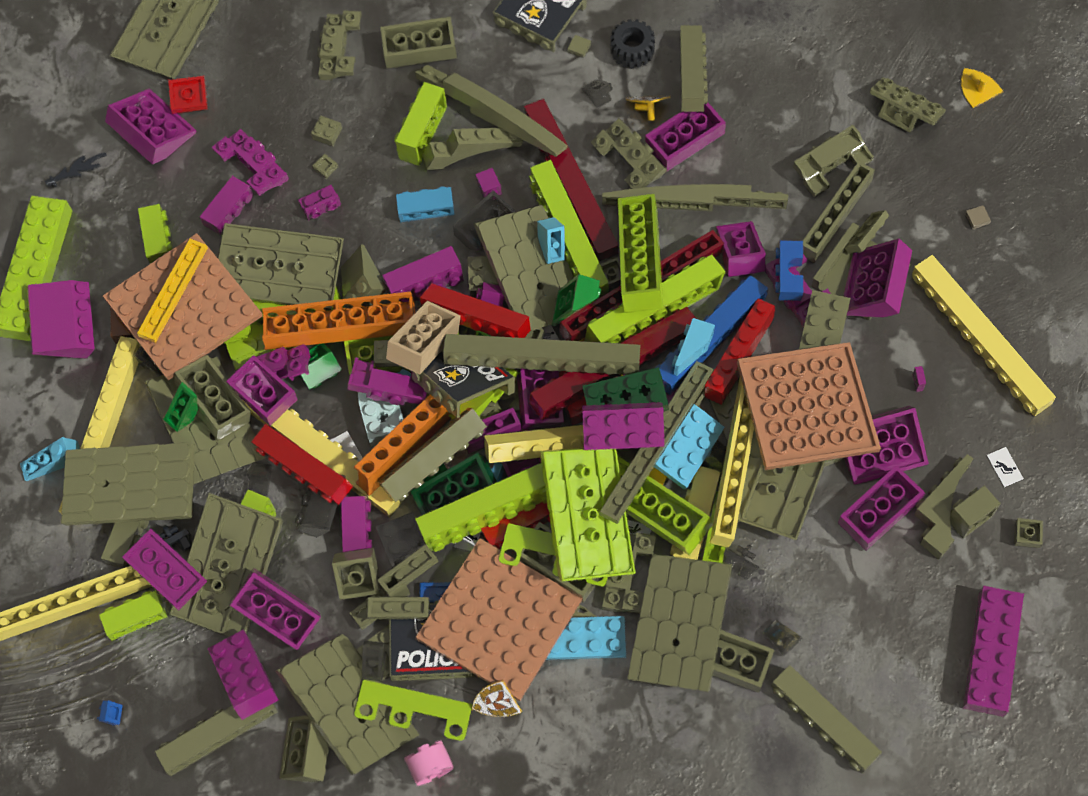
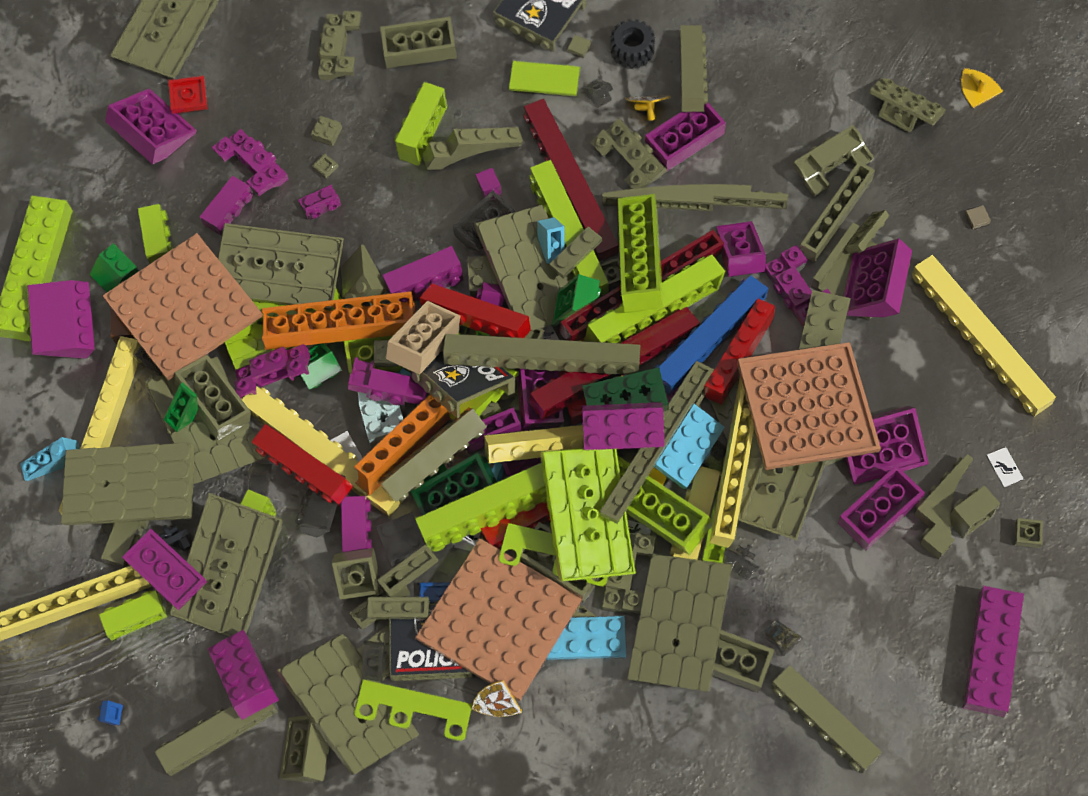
(77, 166): black piece -> none
(112, 268): none -> green slope
(172, 290): yellow plate -> none
(262, 390): magenta slope -> none
(275, 609): magenta brick -> none
(425, 204): dark azure brick -> none
(429, 763): bright pink brick -> none
(493, 109): olive slope -> none
(544, 78): none -> lime piece
(575, 252): none -> olive plate
(696, 343): medium azure slope -> none
(789, 285): blue arch -> none
(919, 378): magenta tile -> none

